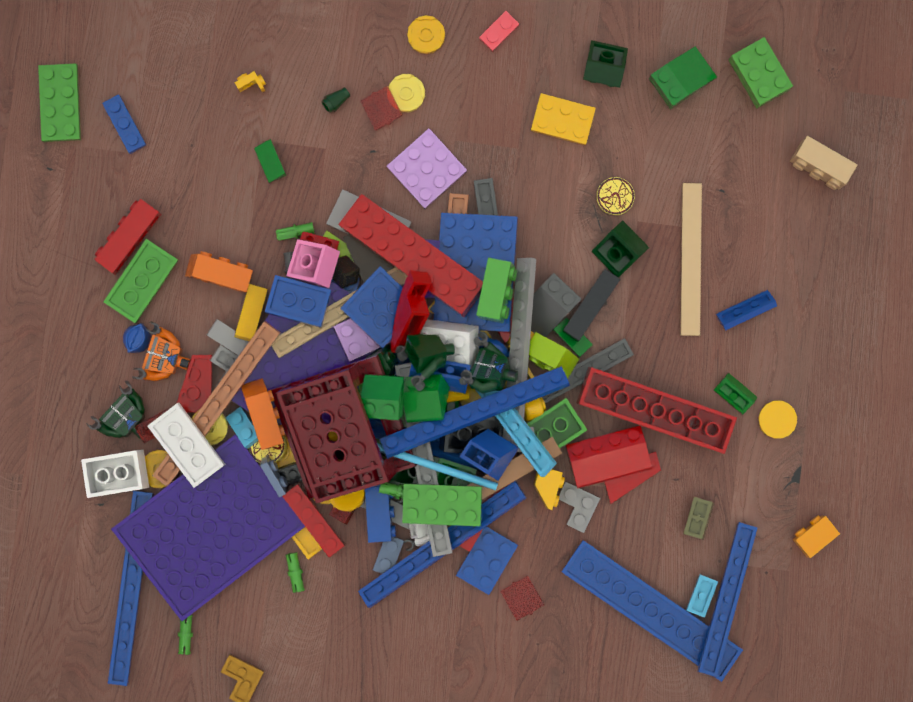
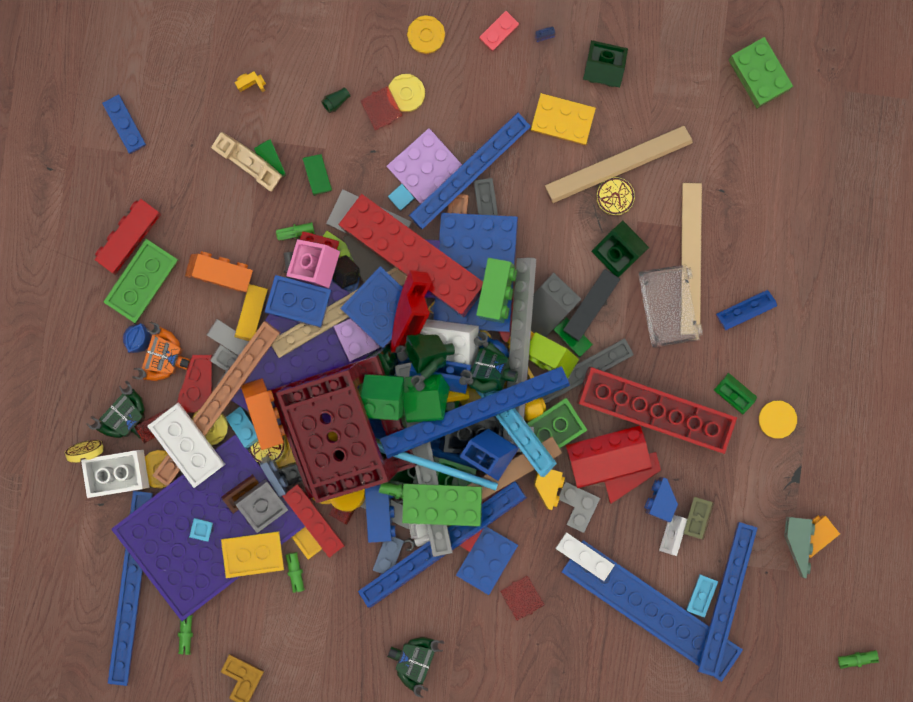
(59, 102): bright green plate -> none
(86, 449): none -> light yellow tile
(201, 529): none -> medium azure tile
(238, 491): none -> reddish brown plate
(247, 160): none -> tan slope
(252, 554): none -> yellow tile
(261, 506): none -> flat silver plate
(317, 174): none -> green slope
(401, 197): none -> medium azure tile
(415, 661): none -> torso
(469, 171): none -> blue plate
(544, 34): none -> clear blue tile
(585, 556): none -> white plate
(618, 164): none -> tan tile
(663, 502): none -> blue slope
(669, 306): none -> clear windscreen
(673, 535): none -> white plate
(682, 77): green slope -> none
(798, 538): none -> sand green slope
(823, 163): tan brick -> none
(858, 659): none -> bright green pin

